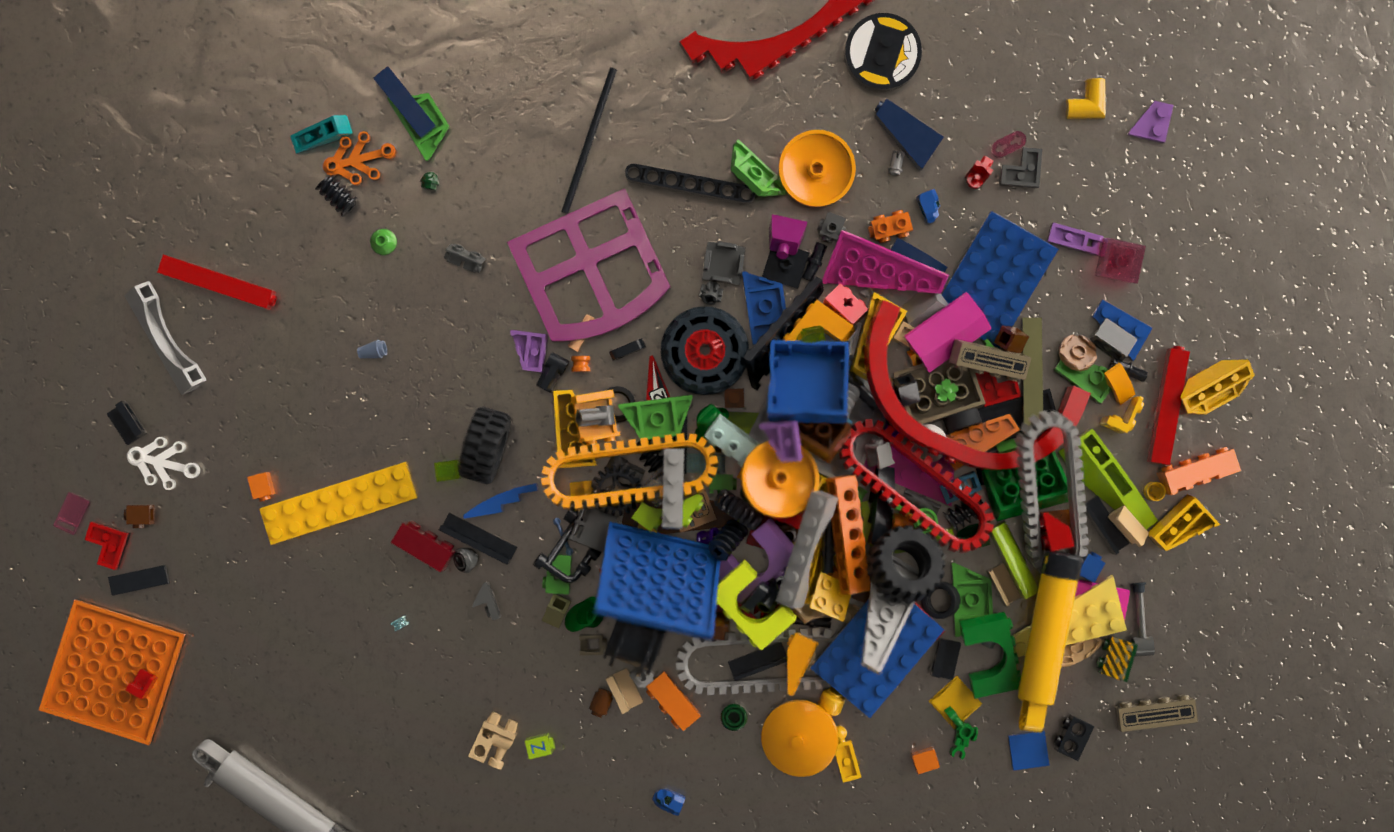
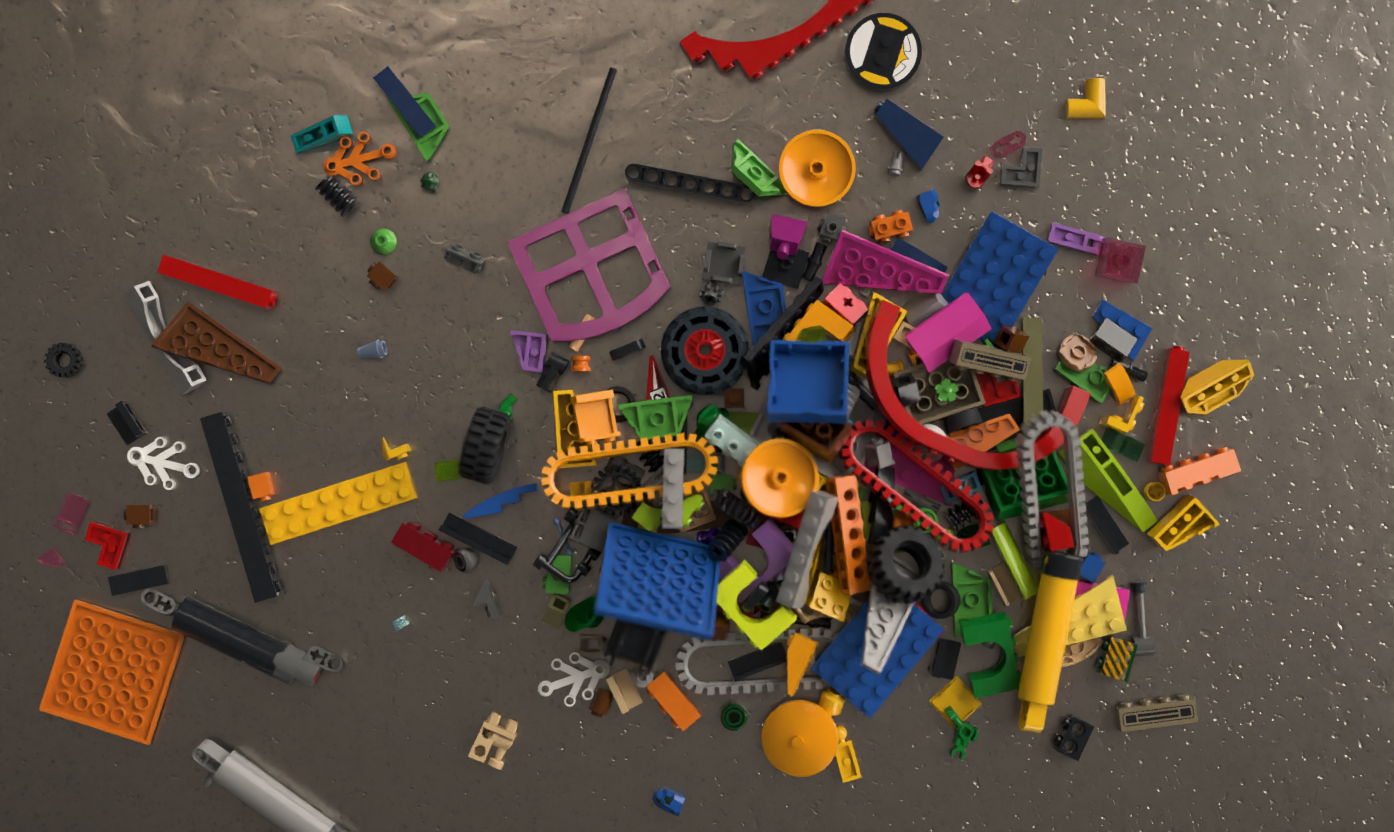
(51, 558): none -> clear pink tile
(55, 351): none -> black tyre
(141, 684): red panel -> none
(206, 341): none -> reddish brown wing
(240, 506): none -> black brick
(243, 640): none -> black piece
(381, 276): none -> reddish brown brick
(399, 452): none -> yellow plate
(506, 404): none -> green arm
(539, 746): lime brick -> none
(577, 677): none -> white plant
(595, 416): dark grey piece -> none
(784, 439): medium lavender wing -> none
(894, 367): none -> yellow bush
(925, 760): orange panel -> none
(1028, 750): blue piece -> none
(1123, 444): none -> clear green slope
(1129, 526): tan panel -> none
(1153, 123): medium lavender wing -> none

